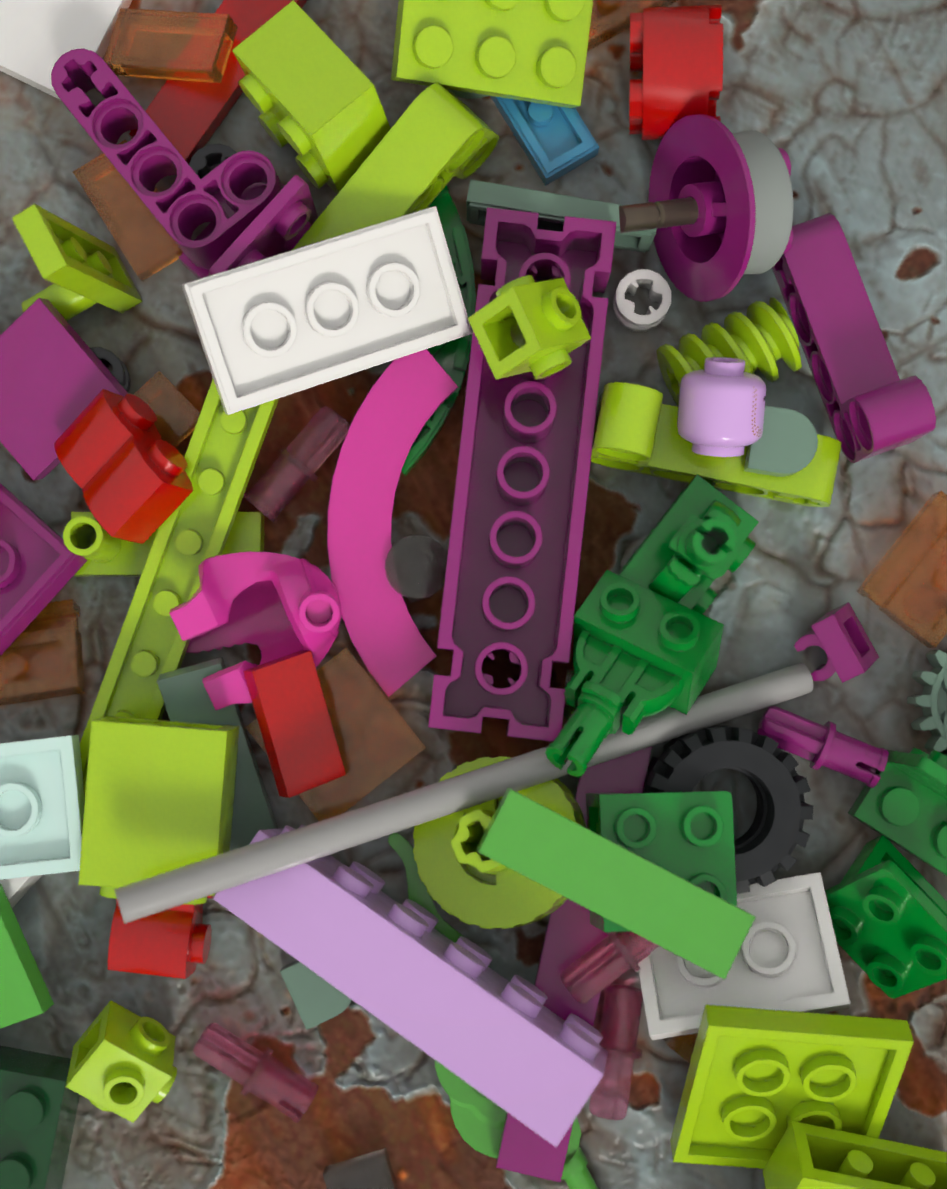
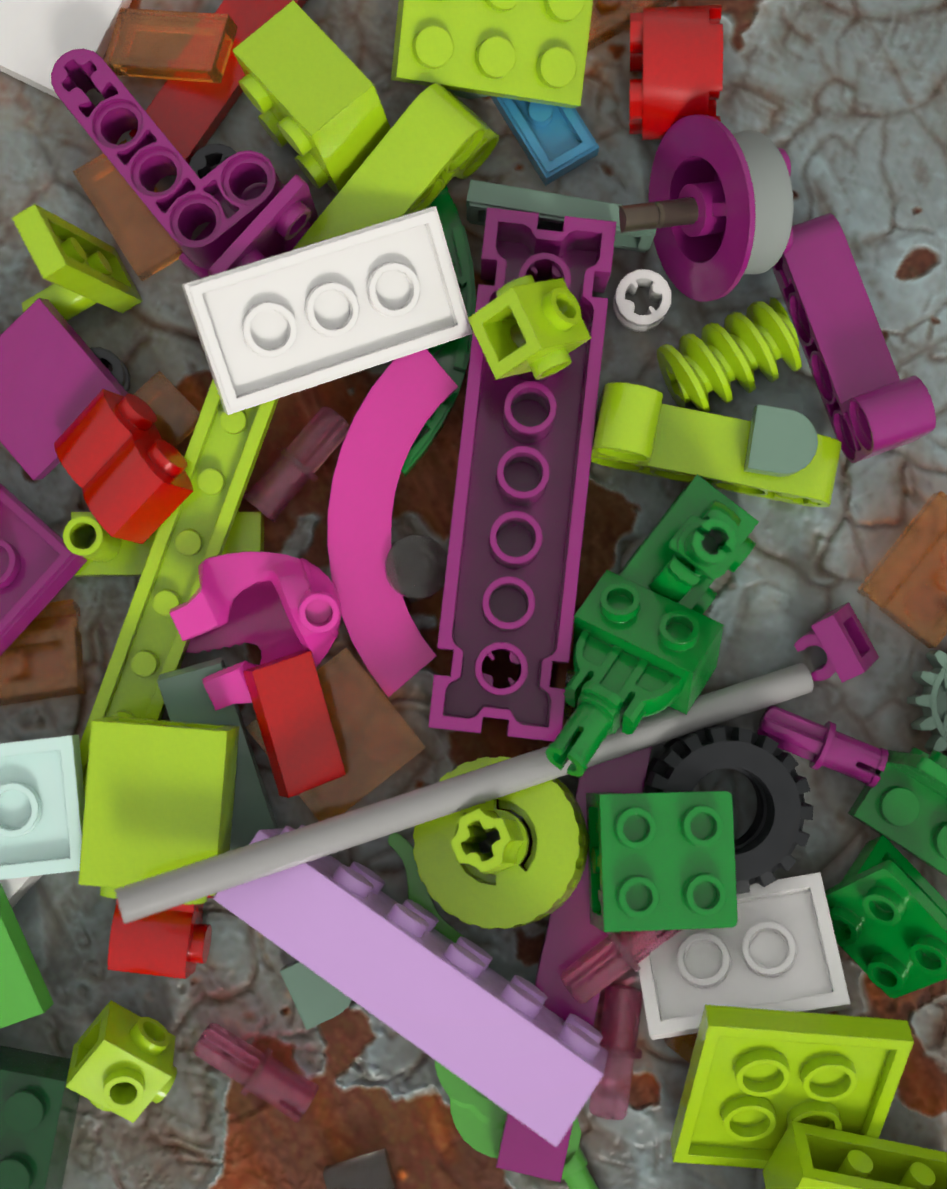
(615, 883): bright green tile -> none
(721, 408): lavender head -> none

